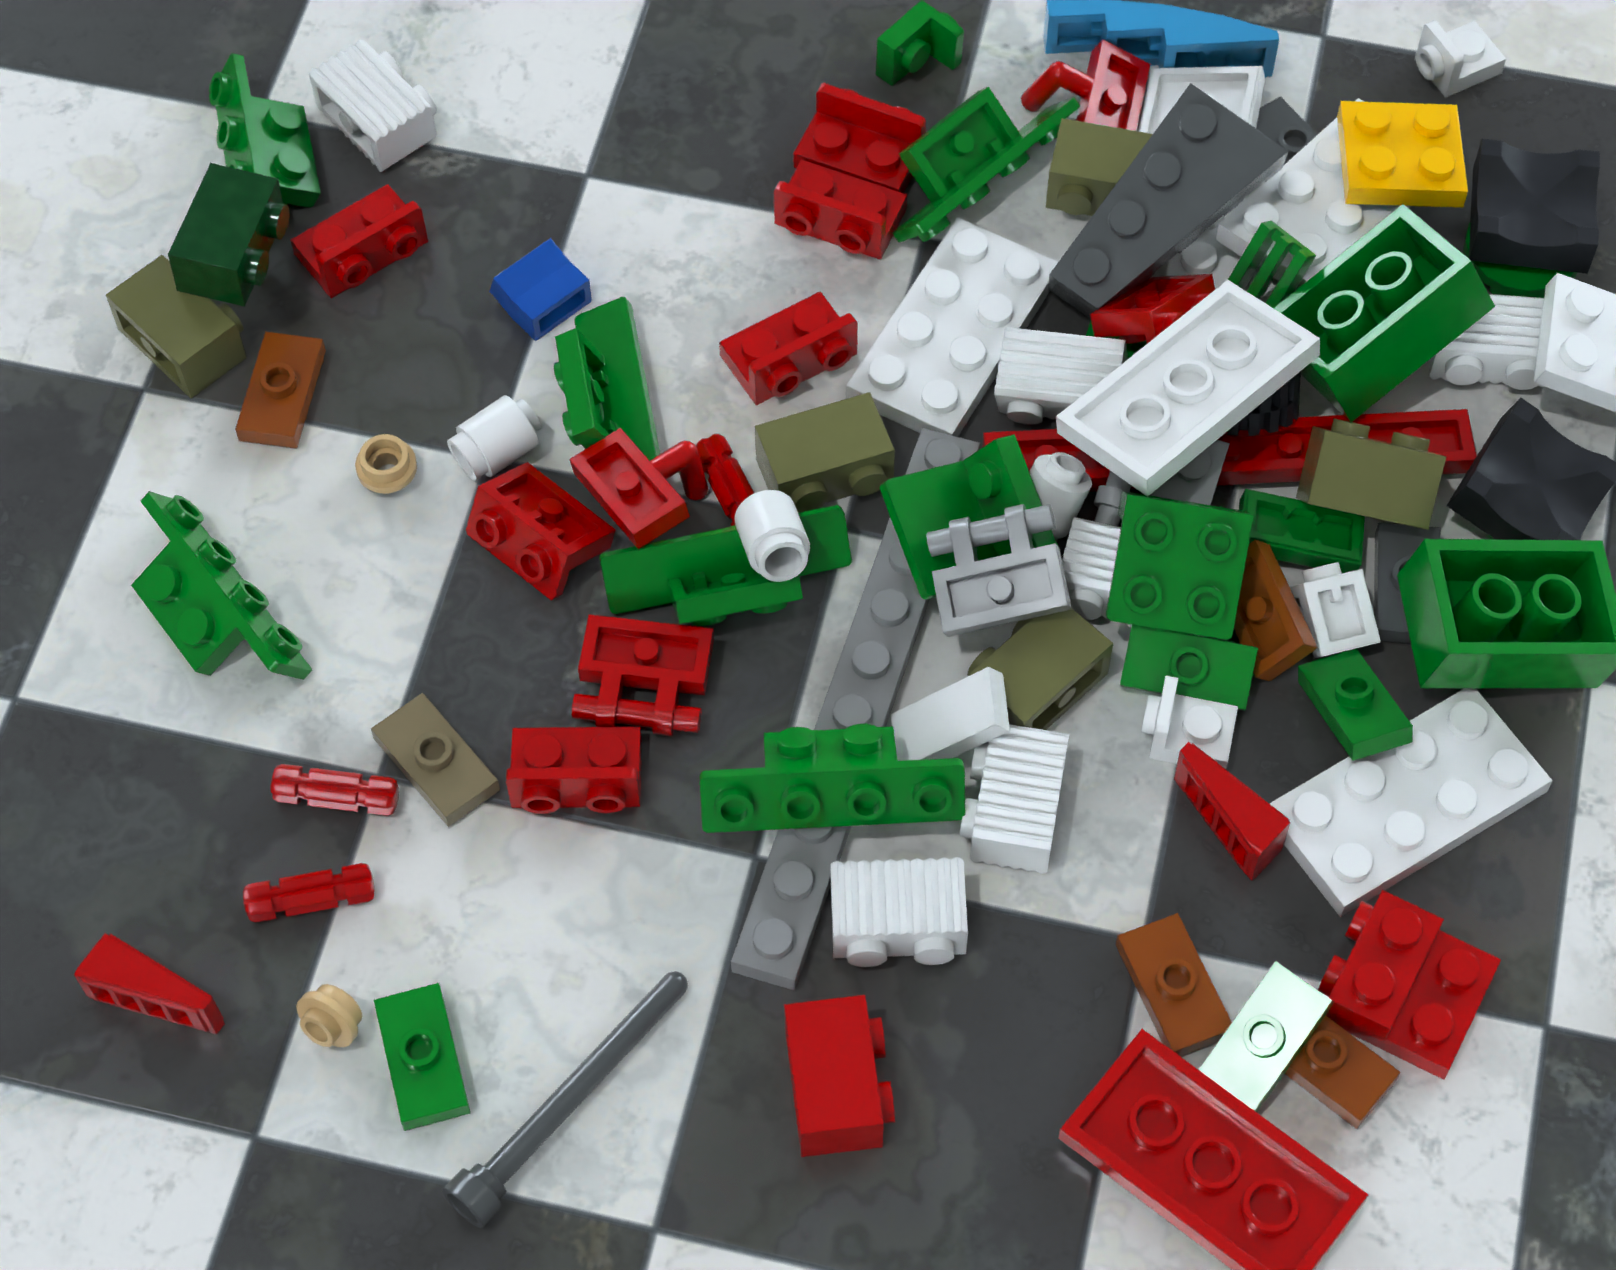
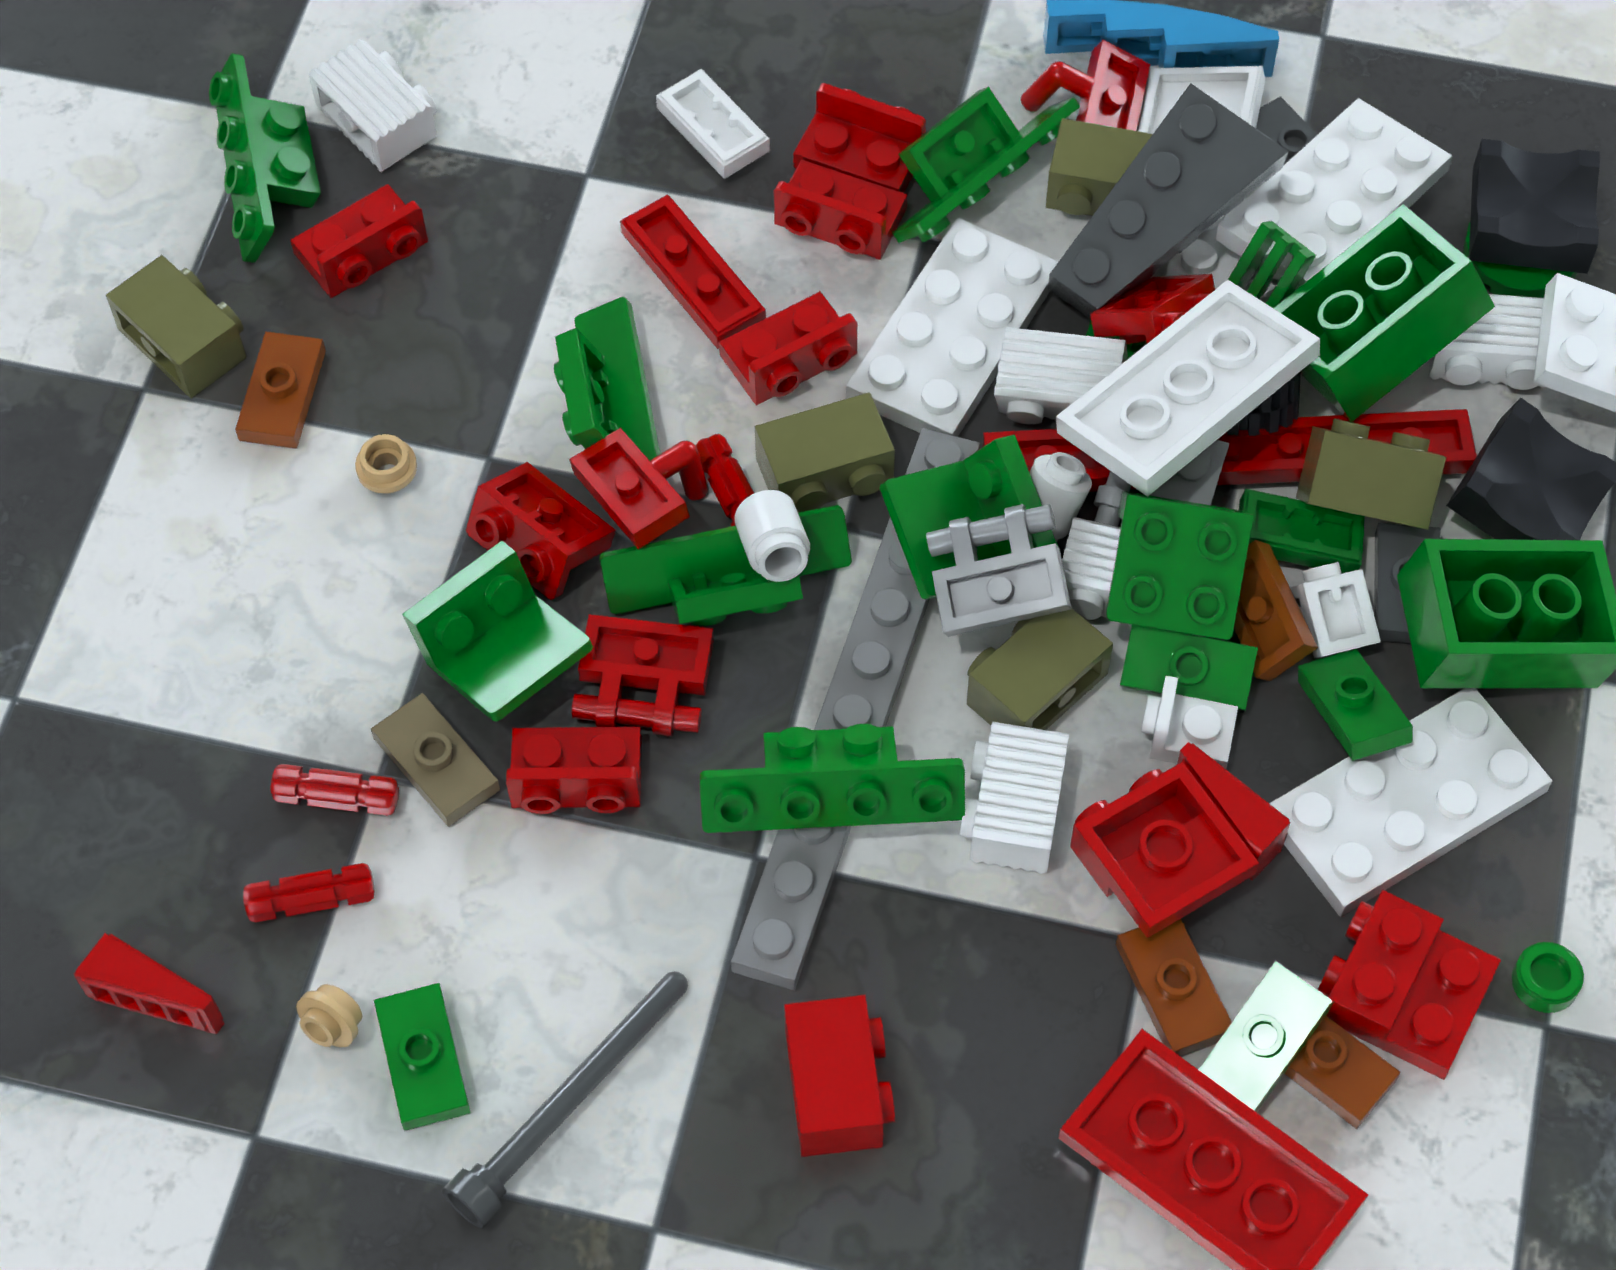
(205, 599): green bracket -> none
(228, 235): dark green brick -> none
(494, 634): none -> green bracket
(495, 437): white brick -> none
(541, 290): blue piece -> none
(692, 270): none -> red tile
(713, 123): none -> white plate
(898, 910): white brick -> none
(915, 37): green bracket -> none
(953, 718): white tile -> none
(1161, 848): none -> red plate
(1401, 154): yellow plate -> none
(1457, 57): white bracket -> none
(1547, 977): none -> green tile

